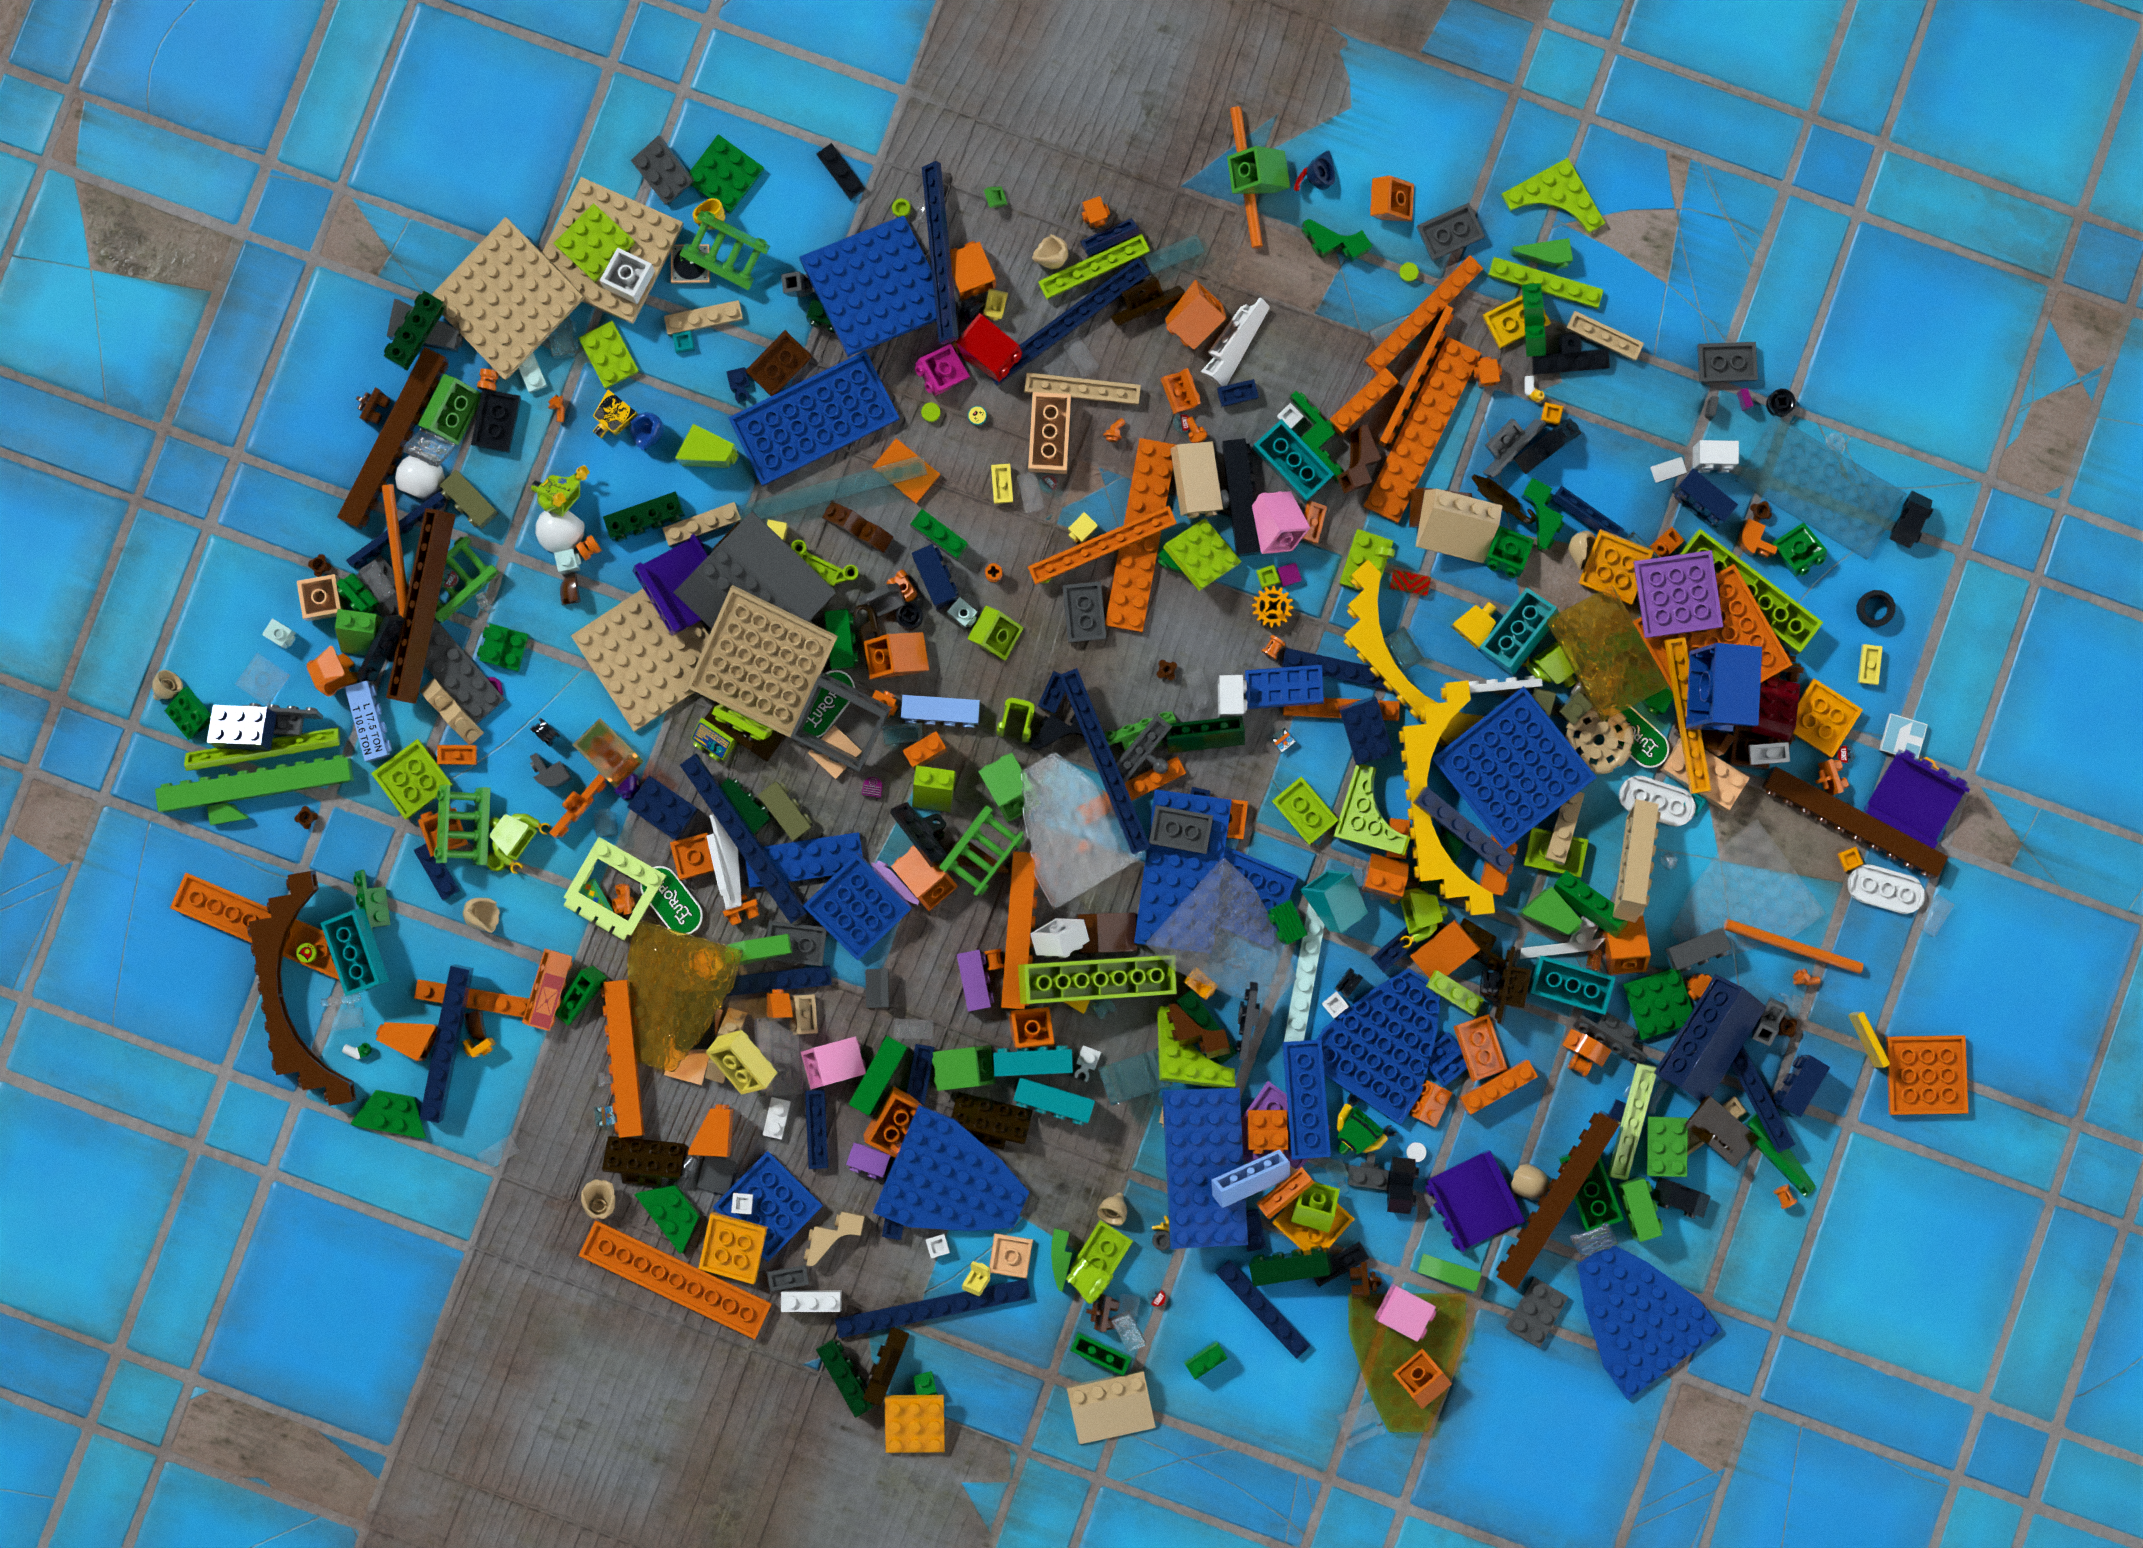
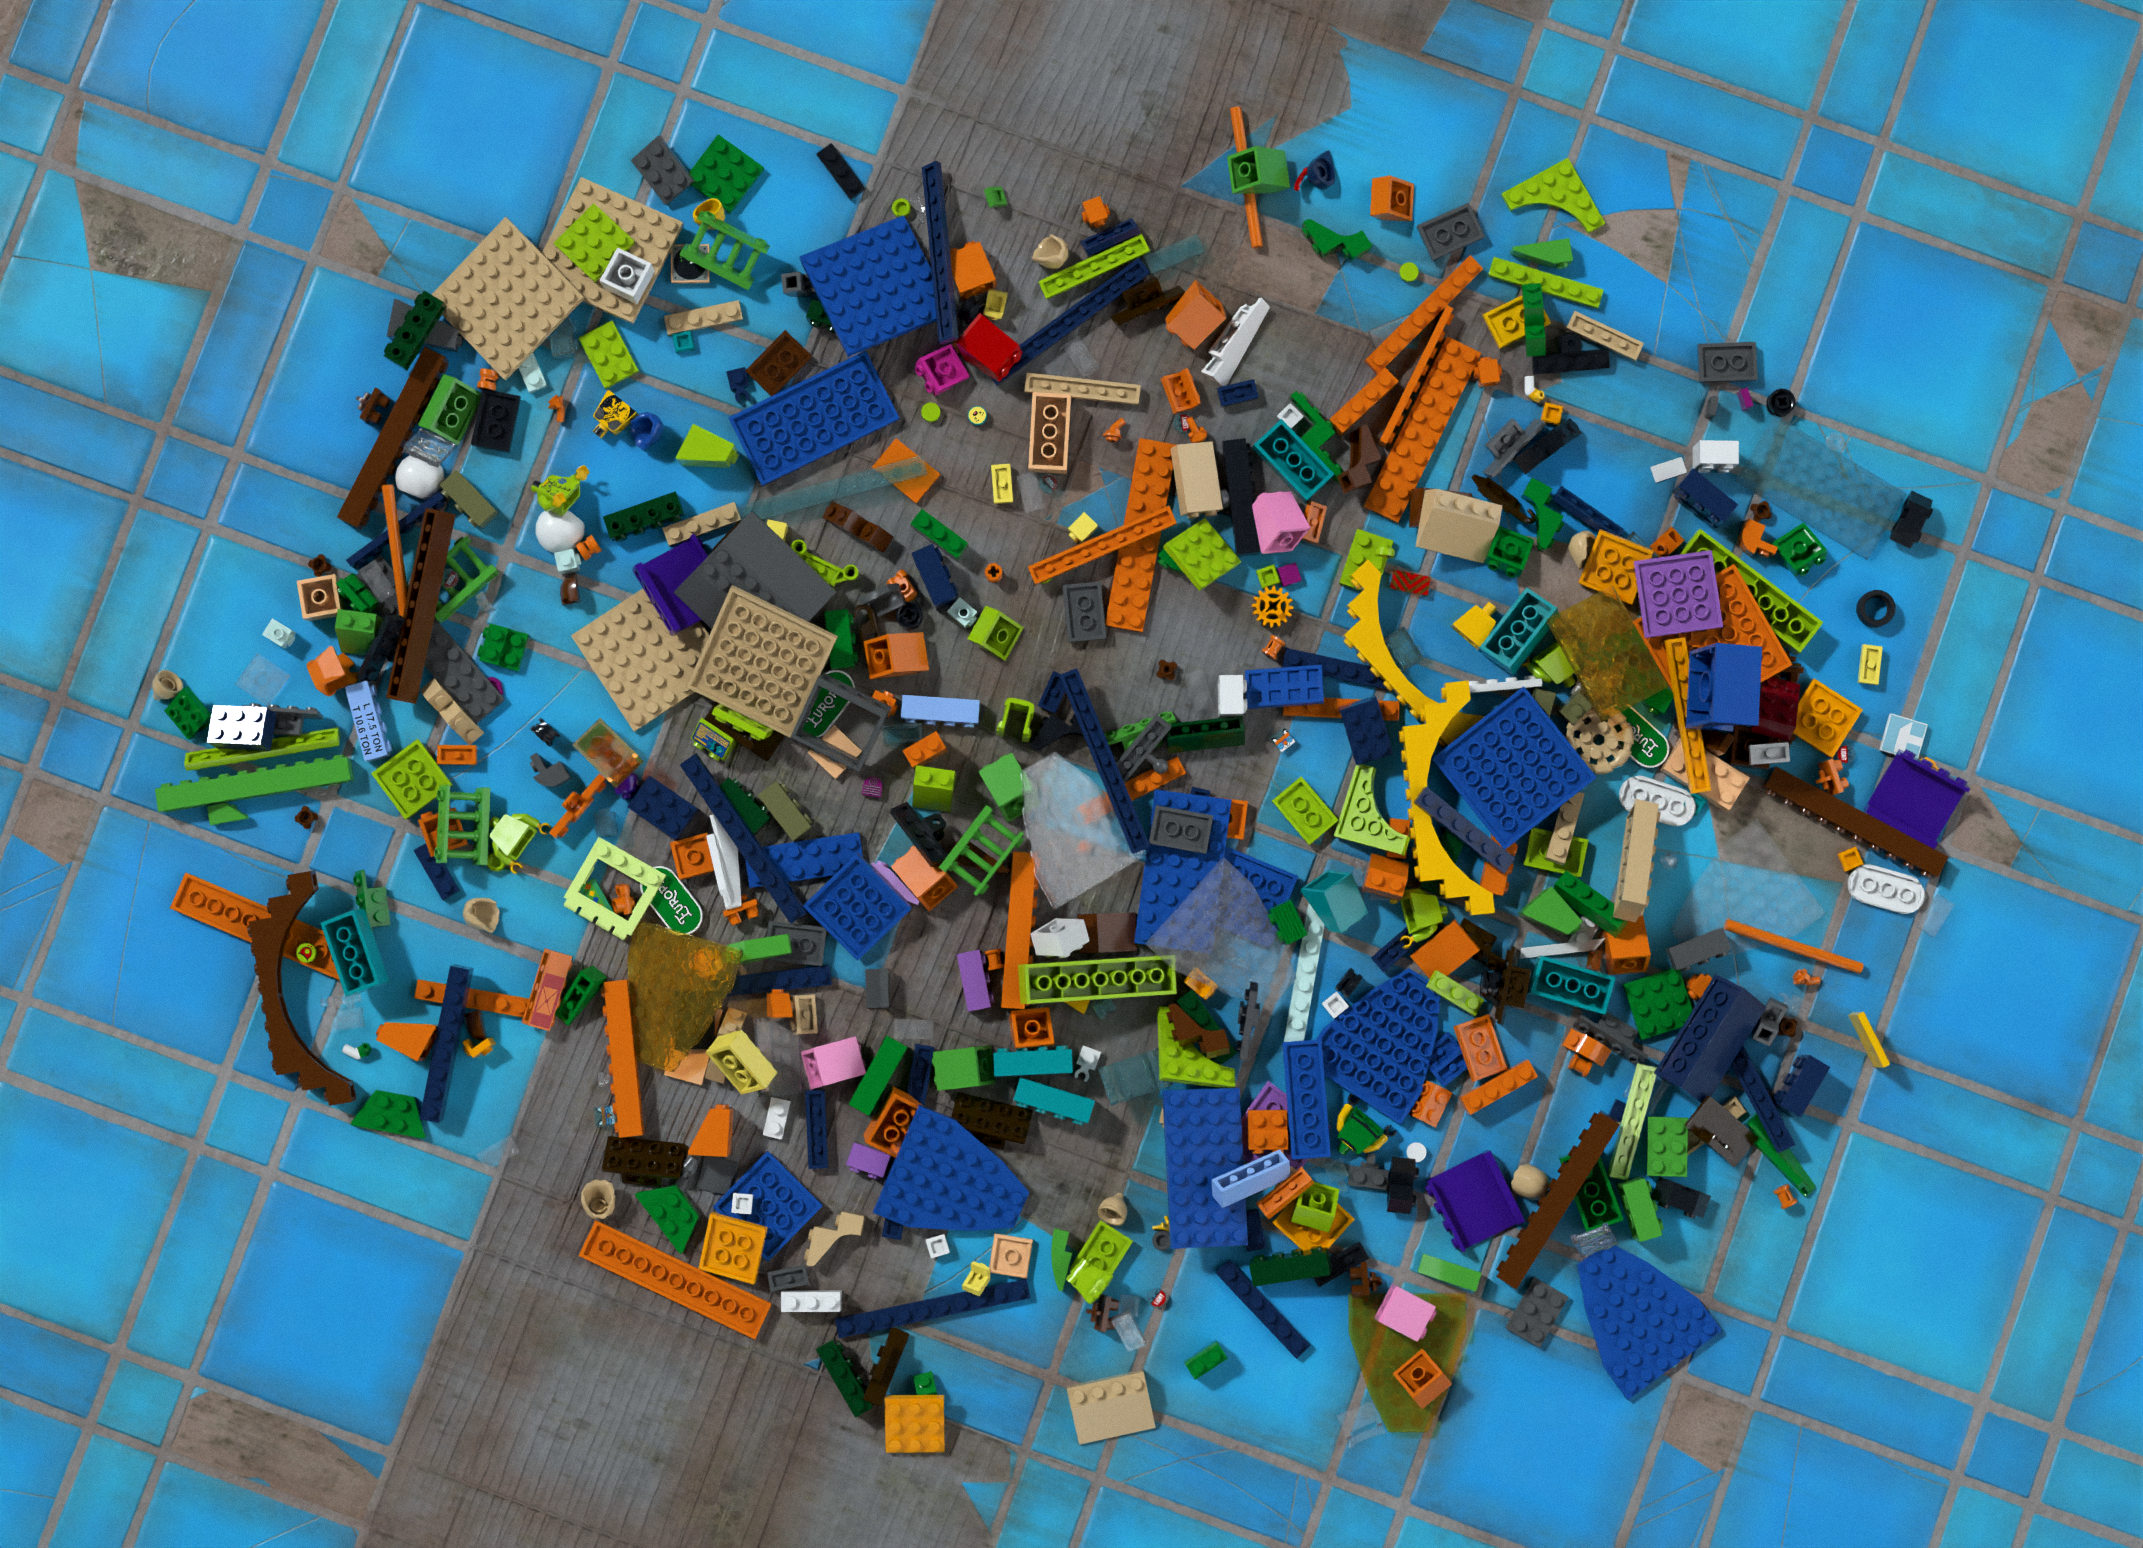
(1100, 1353): green brick -> none
(1927, 1075): orange plate -> none

